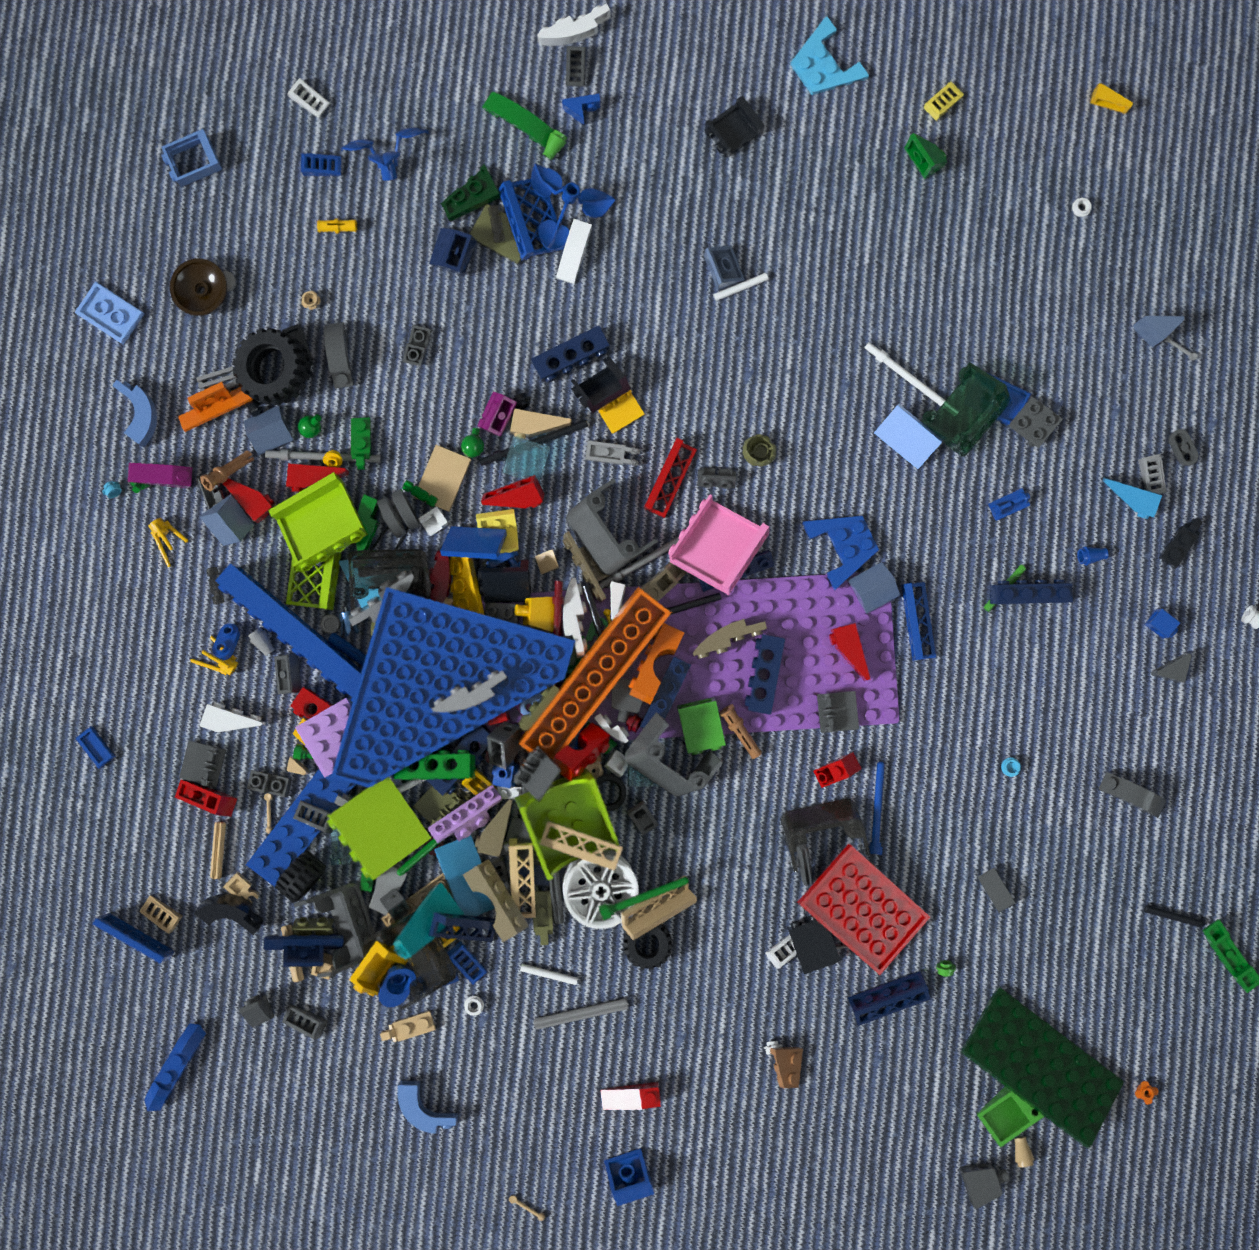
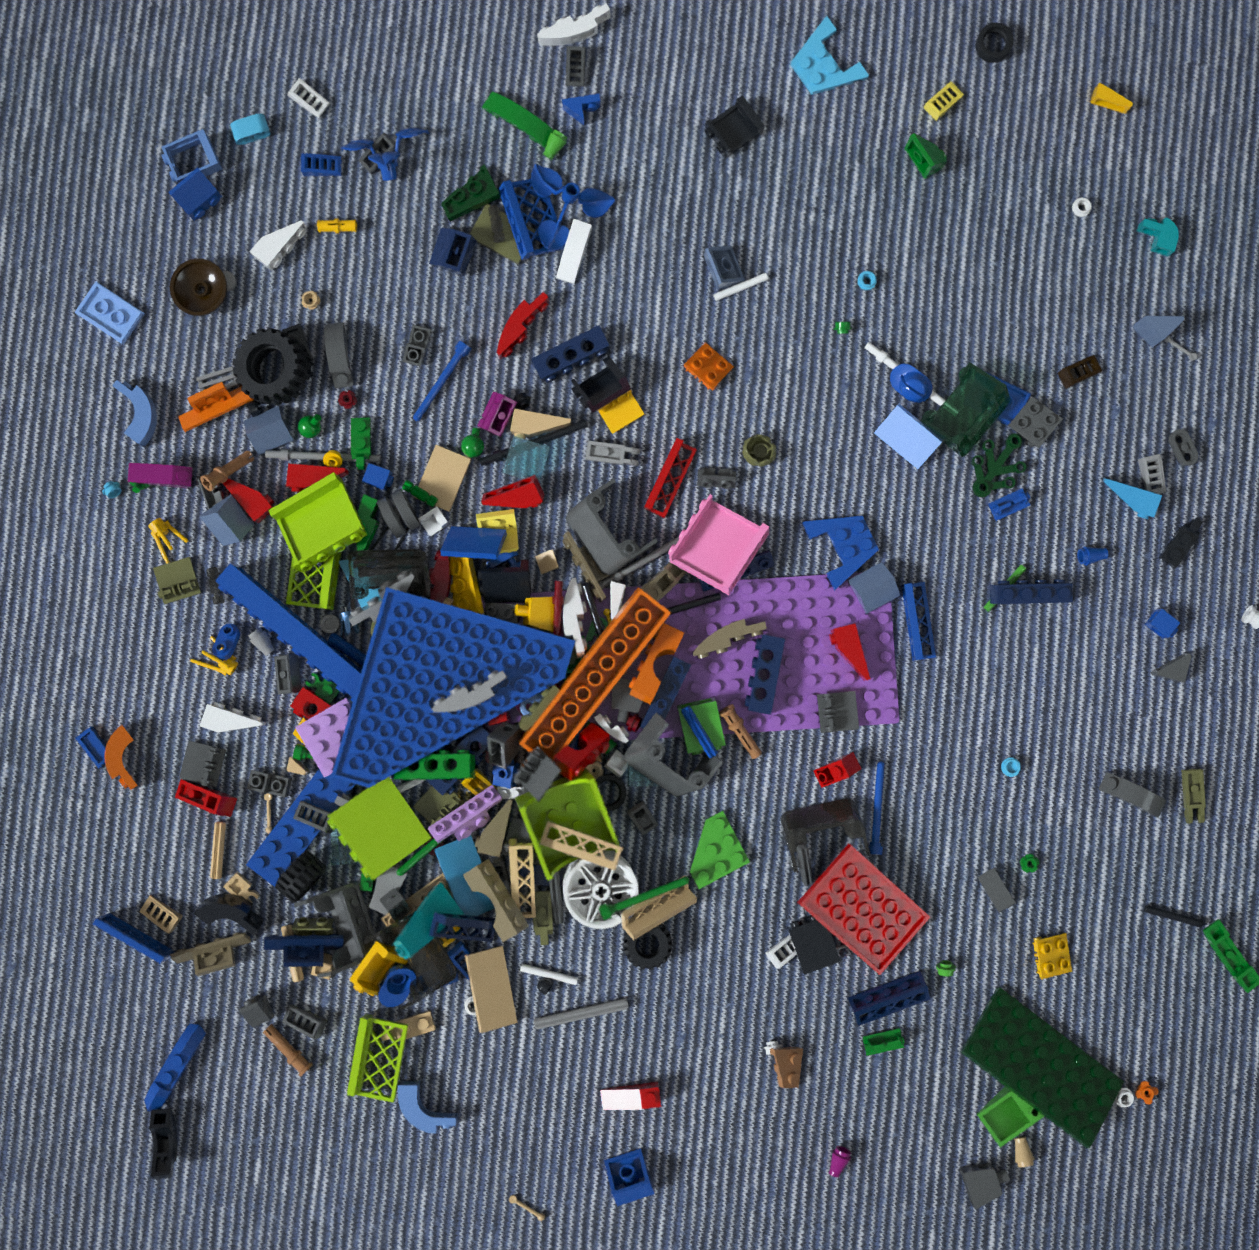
(113, 757): none -> orange arch
(164, 1143): none -> black arch
(176, 580): none -> olive hinge
(195, 194): none -> blue slope
(212, 956): none -> dark tan bracket
(250, 129): none -> medium azure beam
(274, 246): none -> white slope
(293, 1057): none -> medium nougat pin
(325, 689): none -> green plate
(347, 404): none -> dark red plate
(361, 1059): none -> lime fence
(378, 477): none -> blue brick
(379, 143): none -> dark grey slope
(461, 350): none -> blue piece
(491, 989): none -> tan tile
(514, 330): none -> red slope
(544, 985): none -> black hinge
(699, 731): none -> blue axle
(708, 366): none -> orange hinge
(717, 851): none -> bright green plate
(839, 1160): none -> magenta cone
(842, 327): none -> green plate
(869, 275): none -> medium azure plate
(883, 1042): none -> green hinge
(911, 383): none -> blue piece
(984, 53): none -> black tyre
(995, 467): none -> dark green plant
(1029, 858): none -> green plate
(1052, 956): none -> yellow hinge
(1069, 377): none -> dark brown slope
(1127, 1100): none -> white plate
(1164, 234): none -> teal brick
(1193, 794): none -> olive hinge

